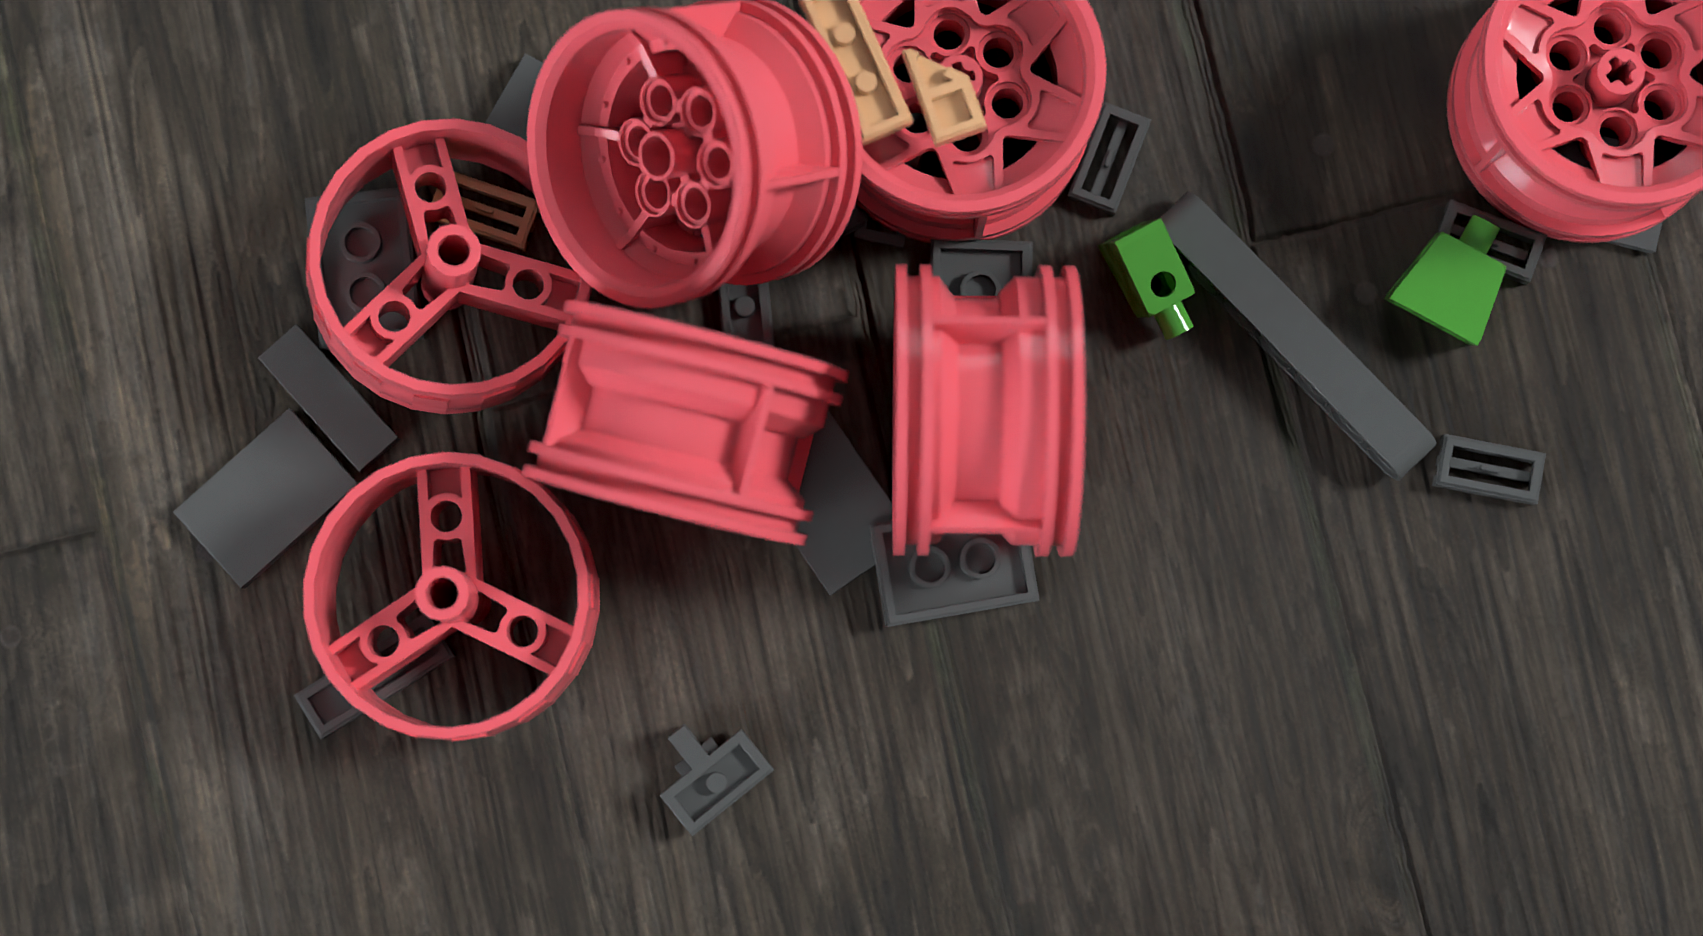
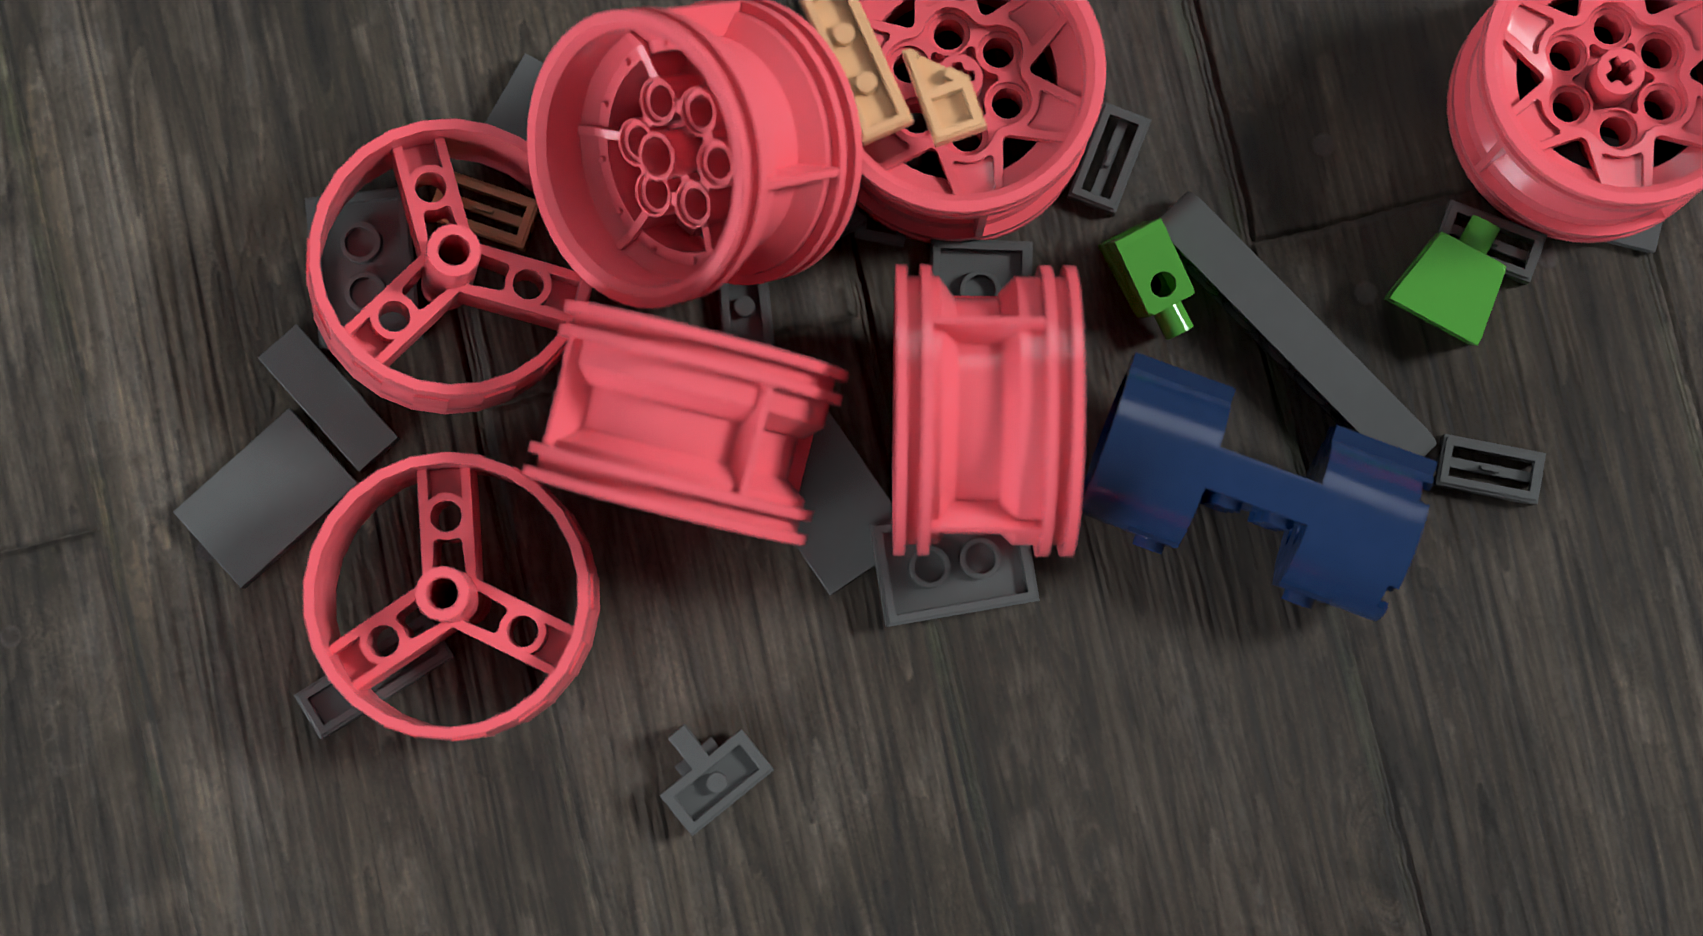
(1344, 524): none -> dark blue cylinder

